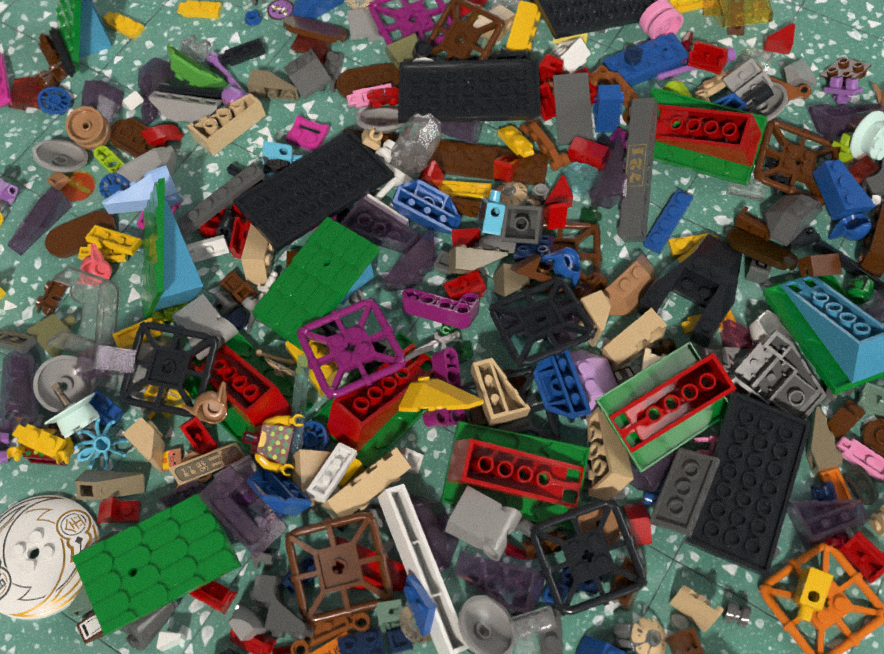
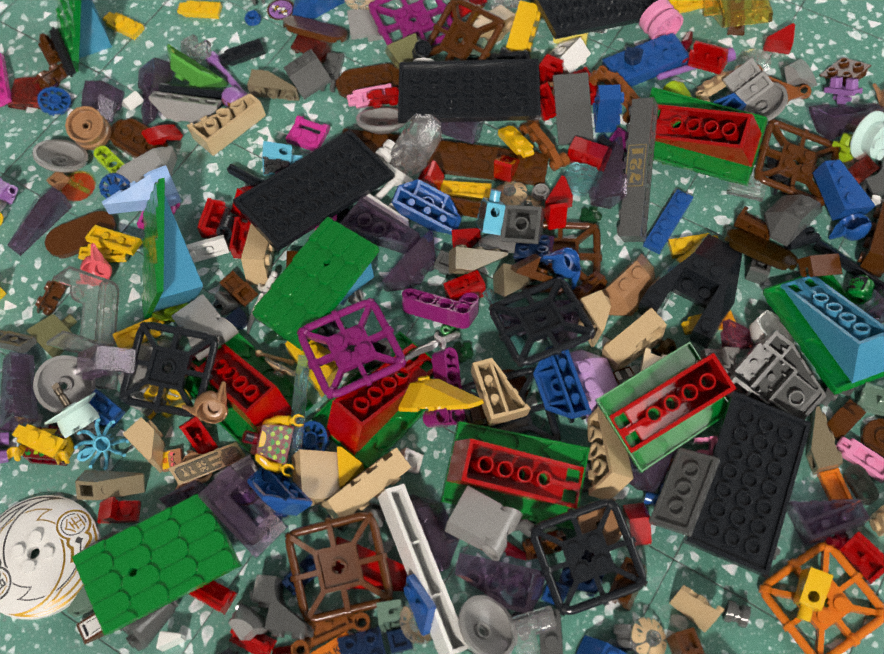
(219, 200): dark grey plate -> none
(249, 303): light grey hinge -> none
(267, 557): dark grey tile -> none
(331, 472): white plate -> none
(371, 139): tan tile -> none
(758, 96): black hinge -> none
(824, 491): dark blue tile -> none

